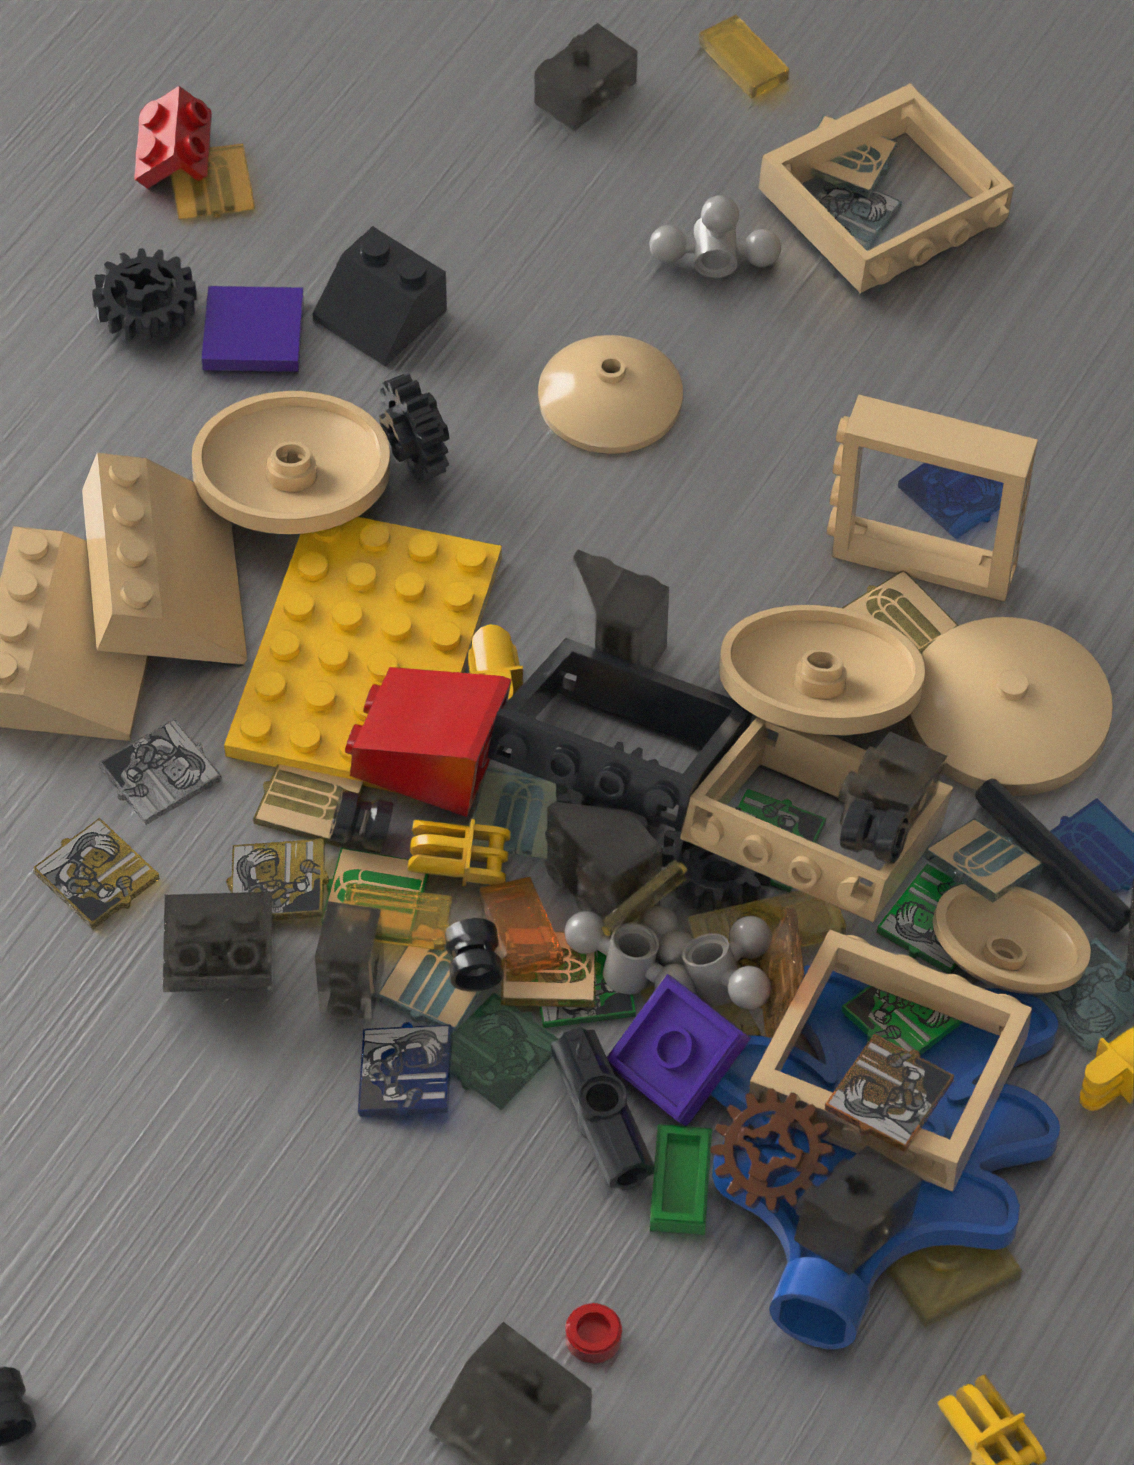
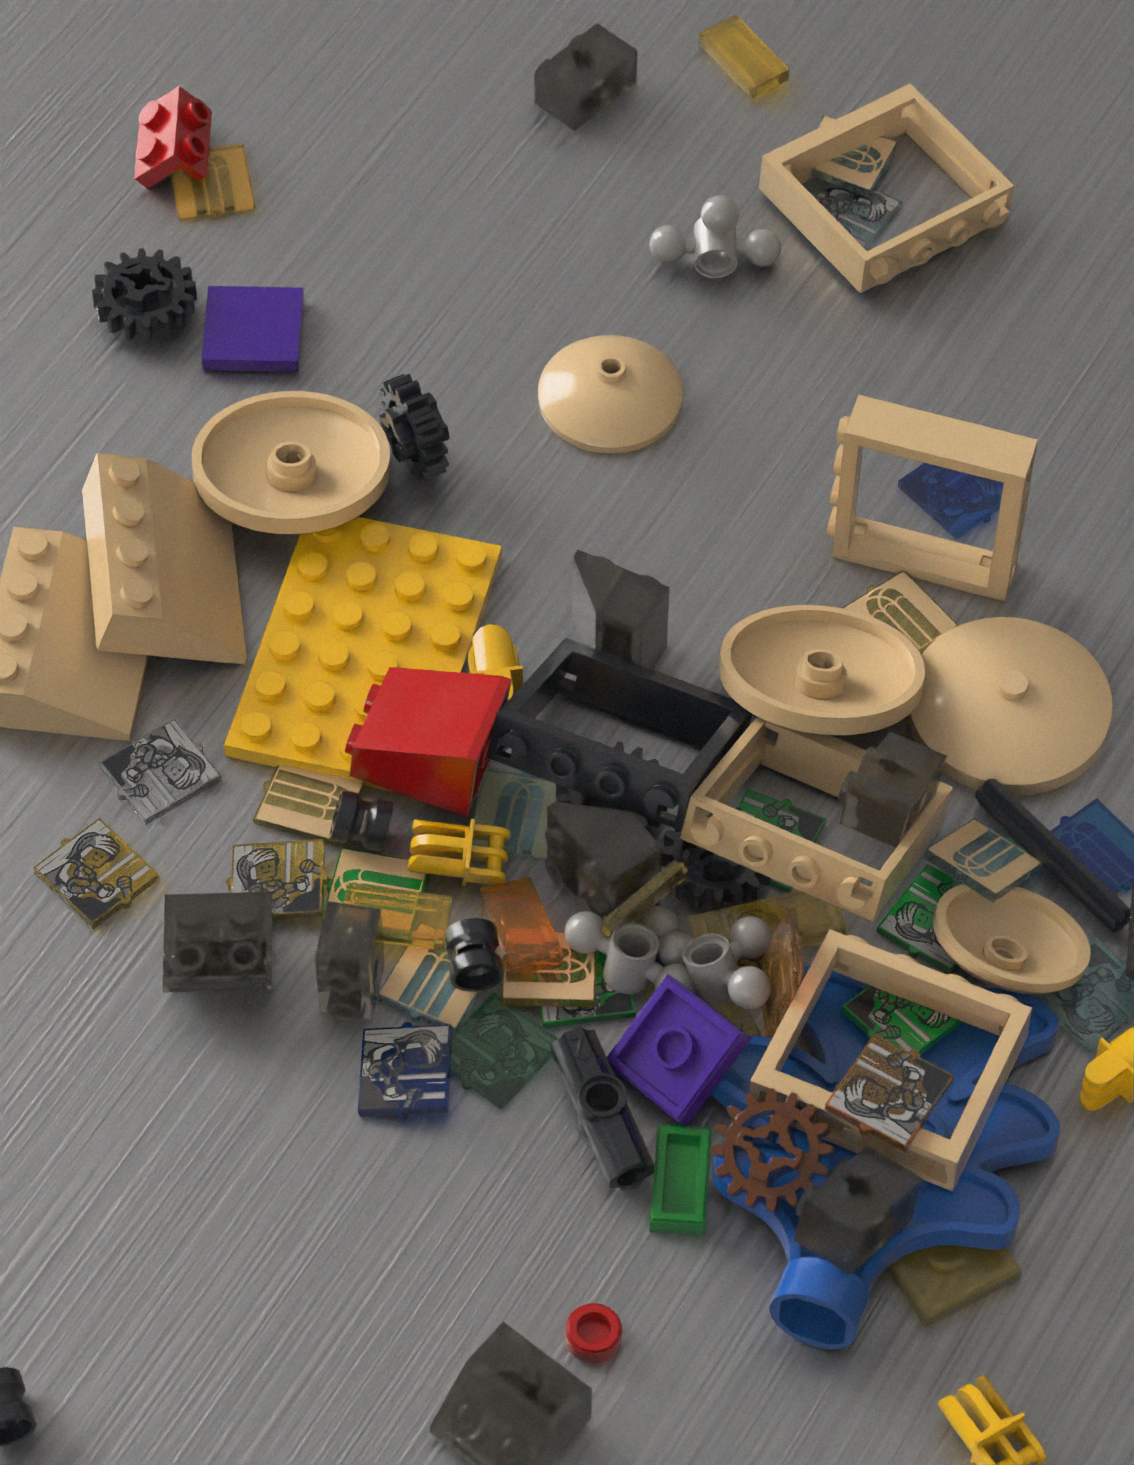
(381, 296): black slope -> none
(875, 830): black wheel -> none

